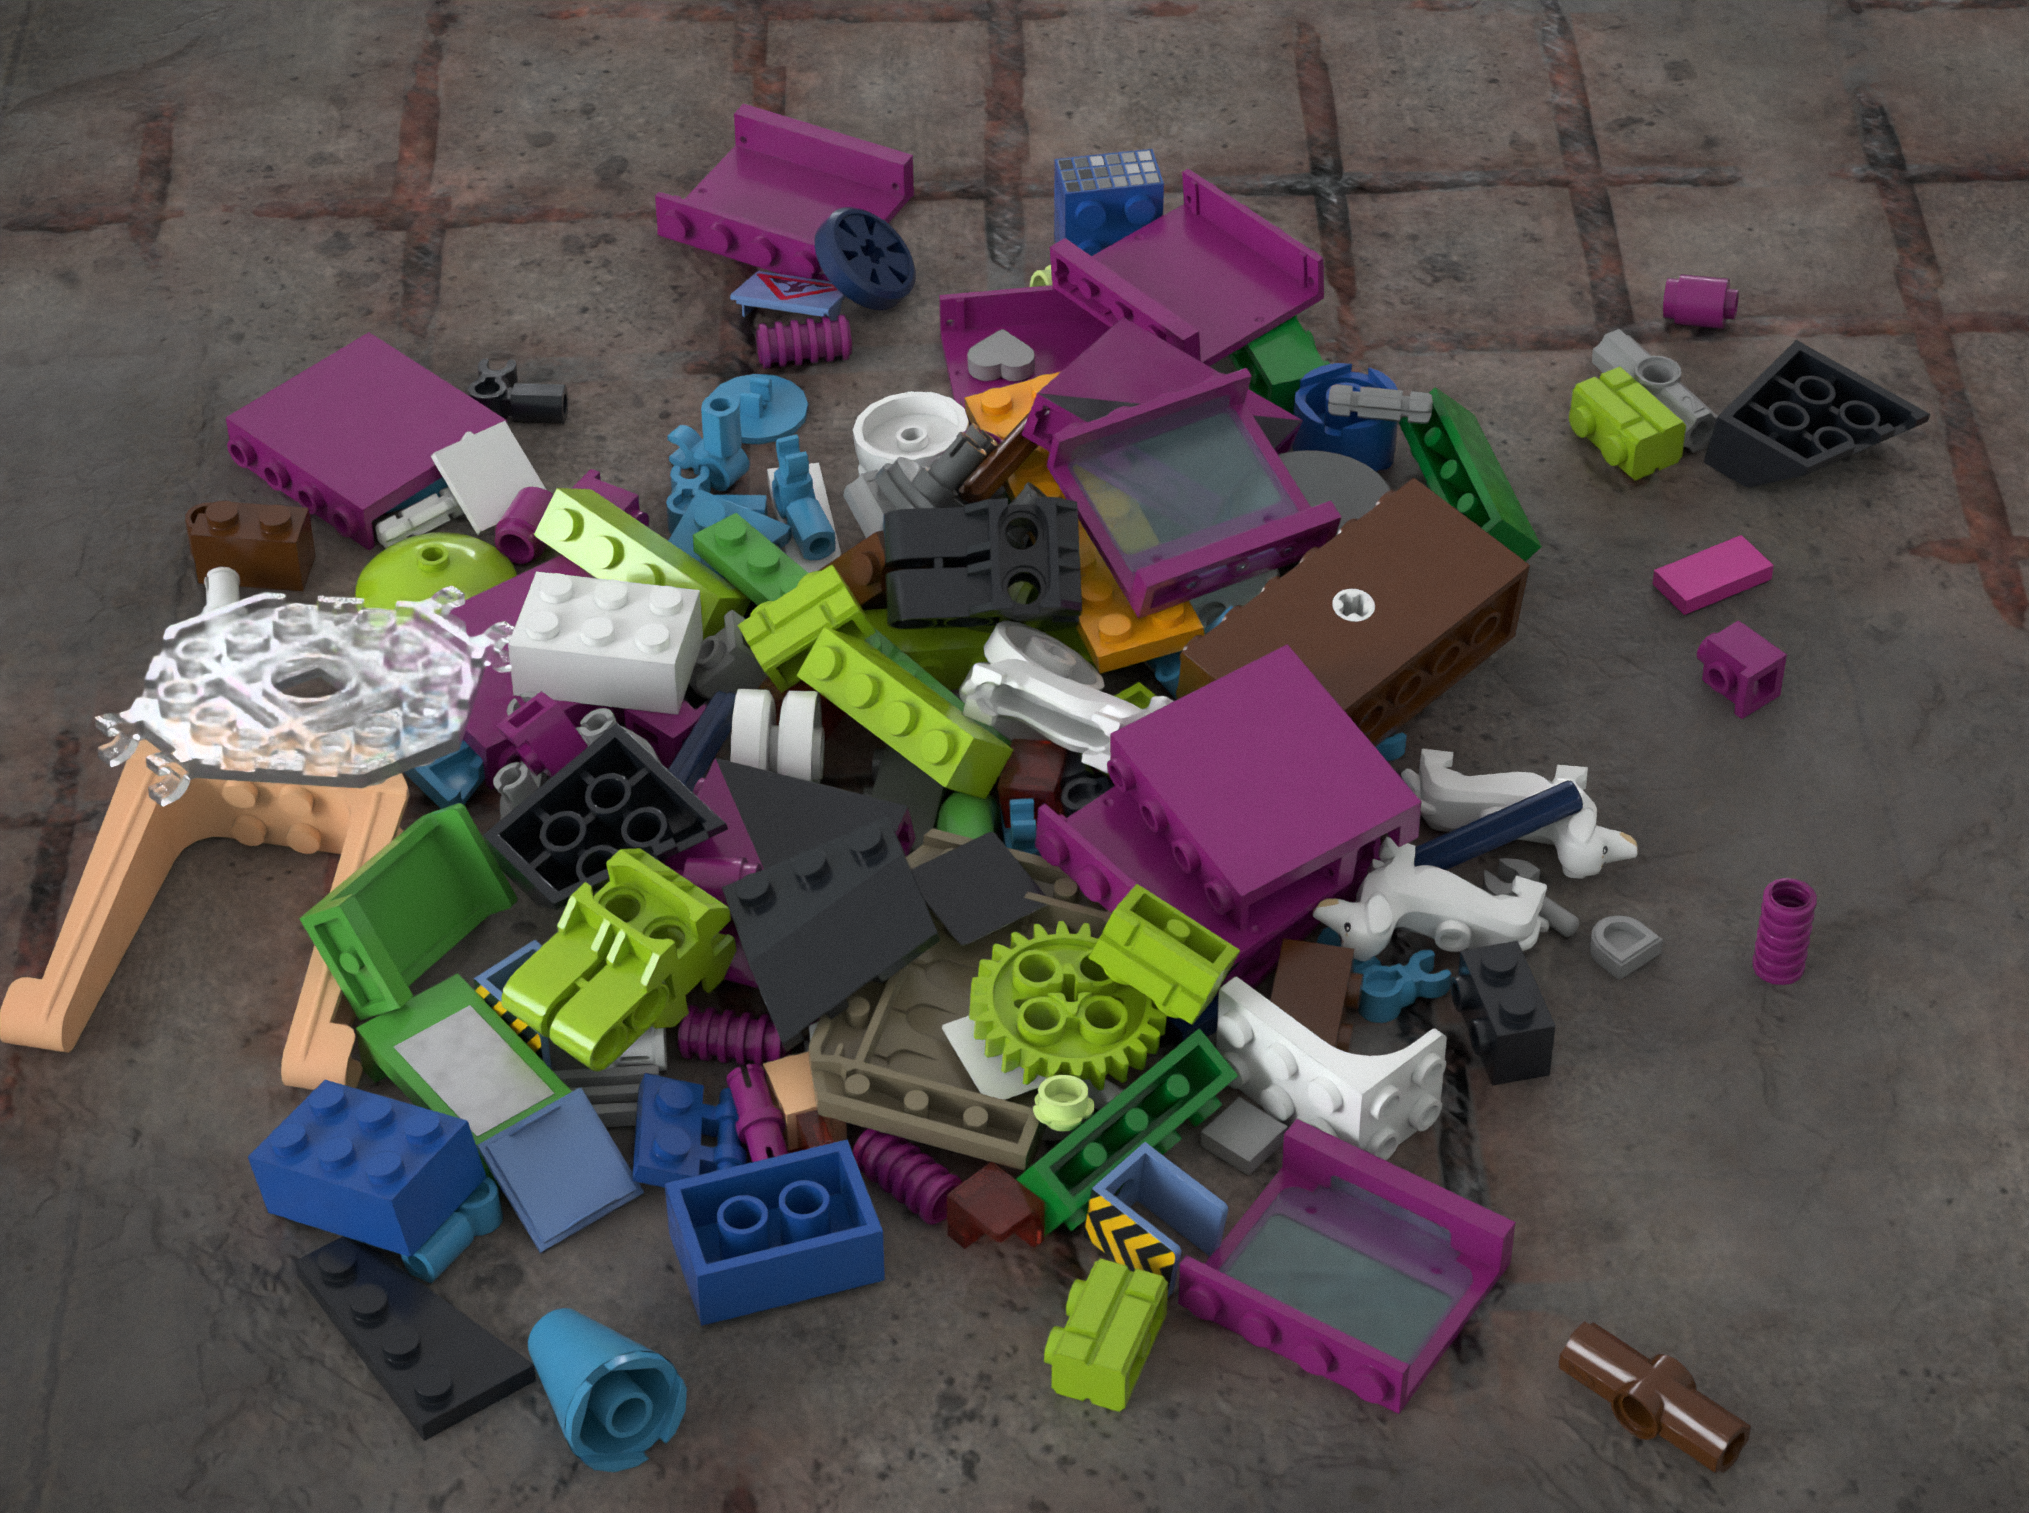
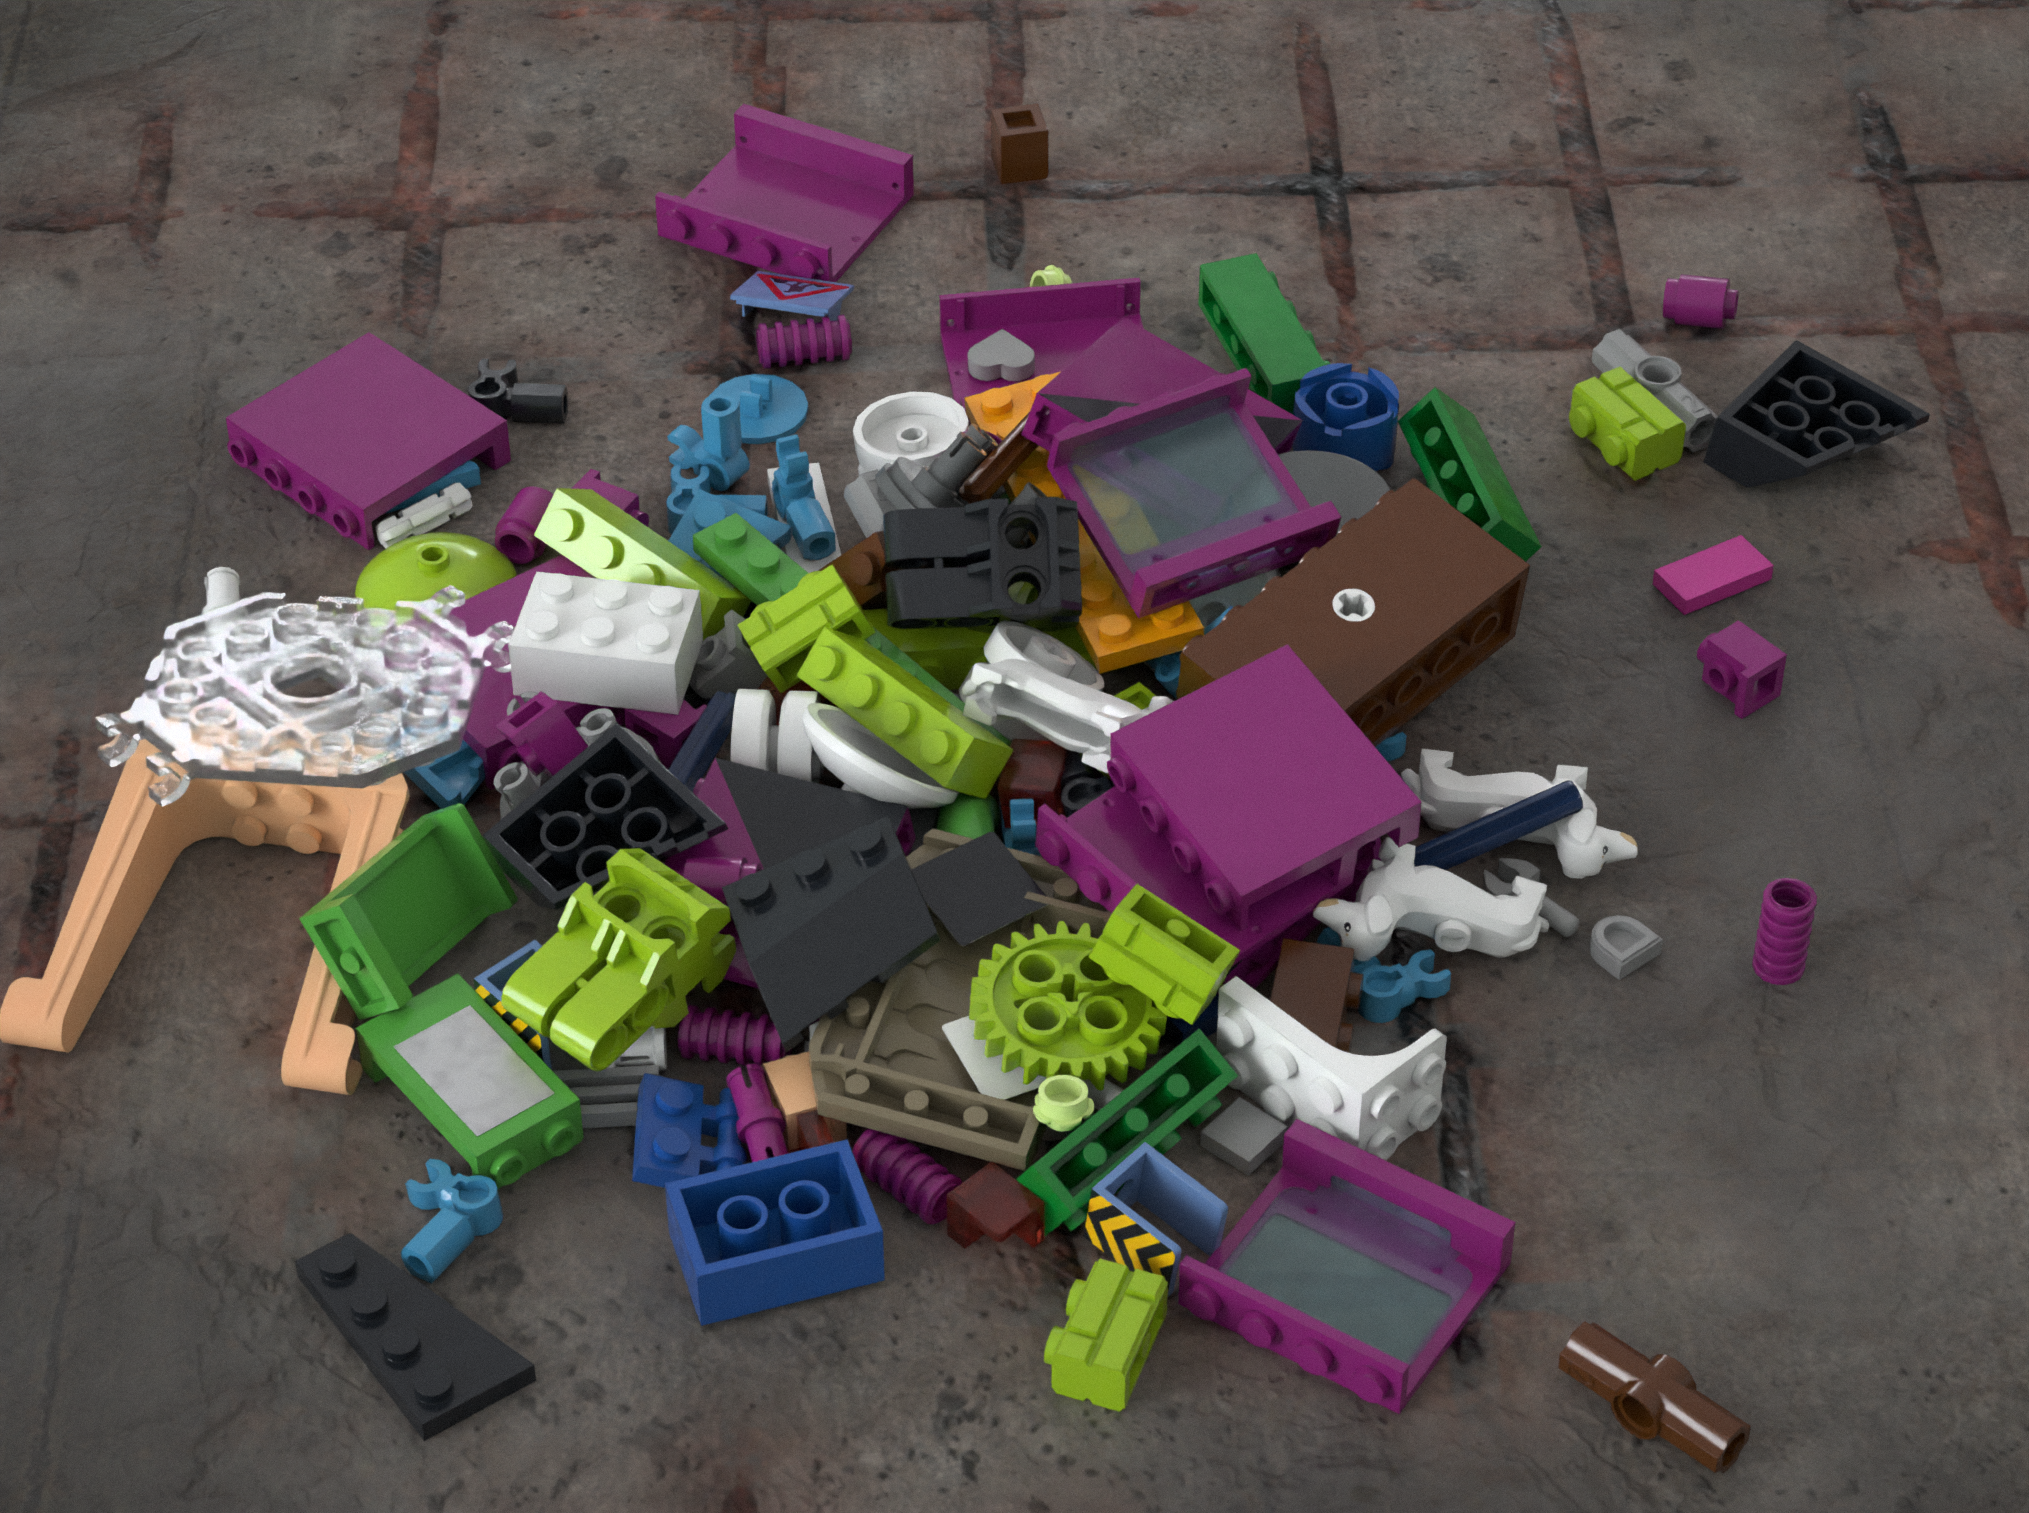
(259, 541): reddish brown hinge -> none
(367, 1167): blue brick -> none
(486, 474): white piece -> none
(560, 1169): medium blue piece -> none
(605, 1389): dark azure cone -> none
(865, 258): dark blue wheel -> none
(868, 763): none -> white dish
(1019, 143): none -> reddish brown panel
(1105, 197): blue brick -> none
(1196, 276): magenta panel -> none
(1380, 404): light grey axle -> none
(1504, 1013): black brick -> none

